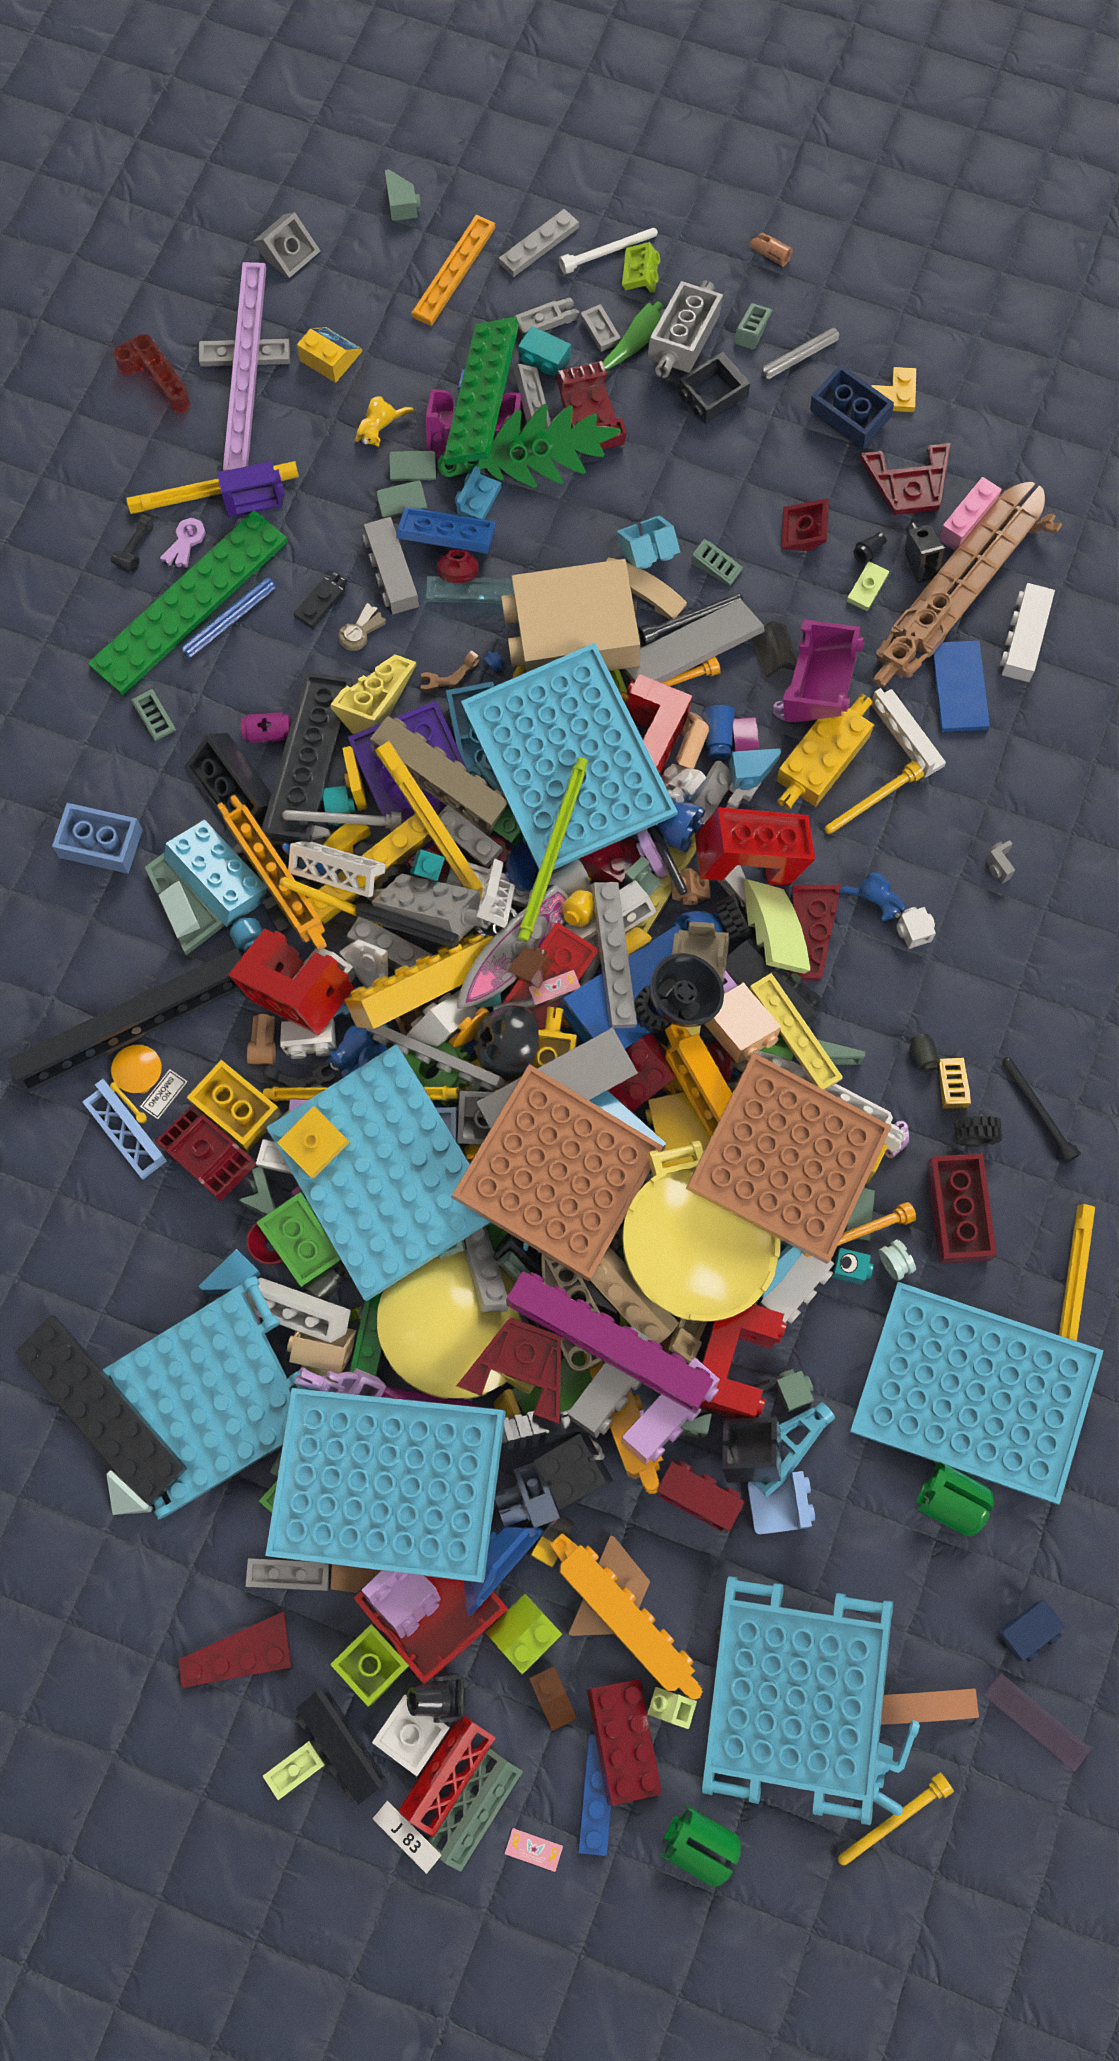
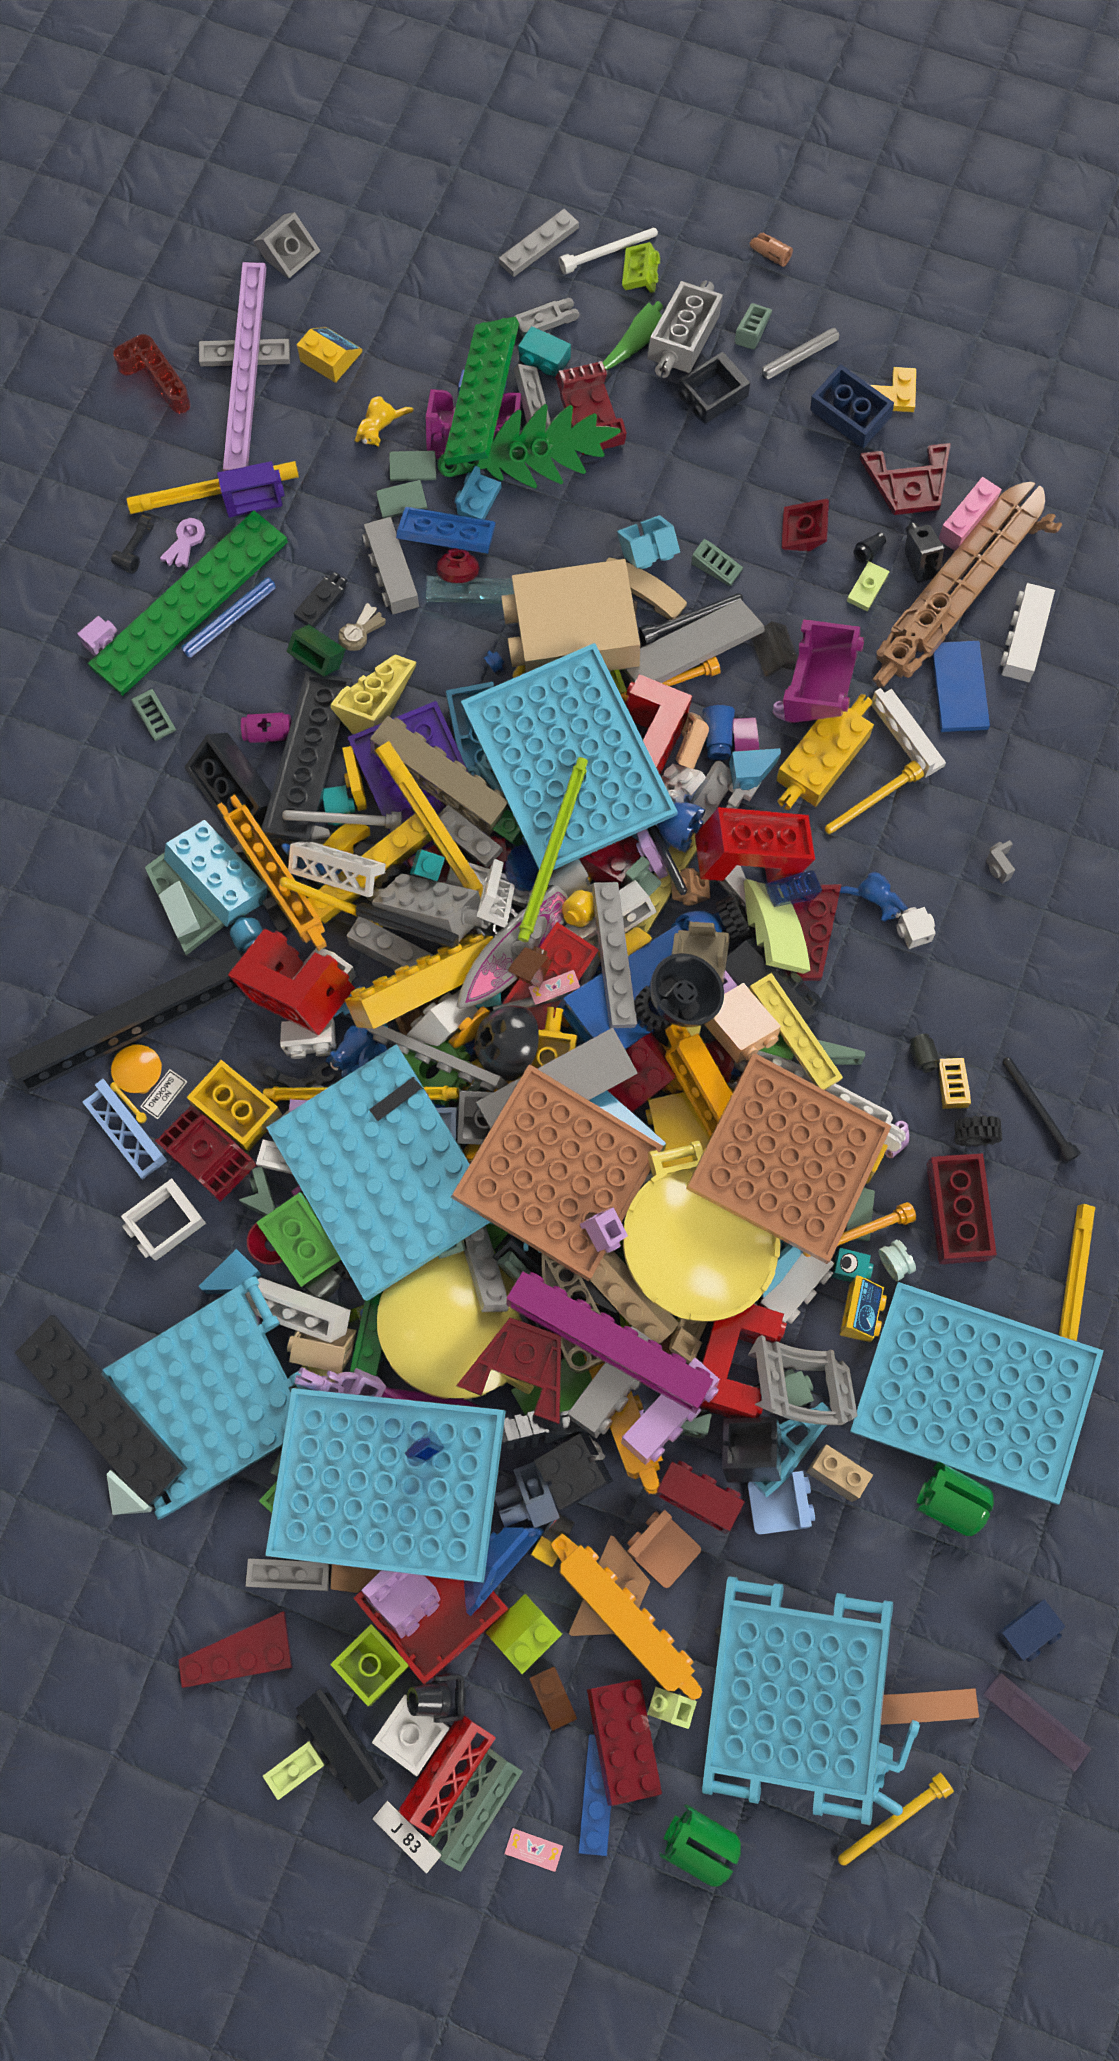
(97, 635): none -> lavender brick
(97, 838): medium blue brick -> none
(149, 1203): none -> white window
(262, 1046): medium nougat piece -> none
(313, 1142): yellow plate -> none
(316, 650): none -> dark green brick
(367, 960): white plate -> none
(395, 1098): none -> black piece
(401, 197): sand green slope -> none
(425, 1448): none -> clear blue slope
(453, 270): light orange tile -> none
(453, 681): medium nougat piece -> none
(508, 1403): yellow slope -> none
(600, 328): light grey plate -> none
(605, 1230): none -> lavender brick
(663, 1549): none -> nougat bracket
(776, 1356): none -> light grey wedge
(807, 883): none -> clear blue slope
(839, 1473): none -> tan piece
(862, 1310): none -> slope

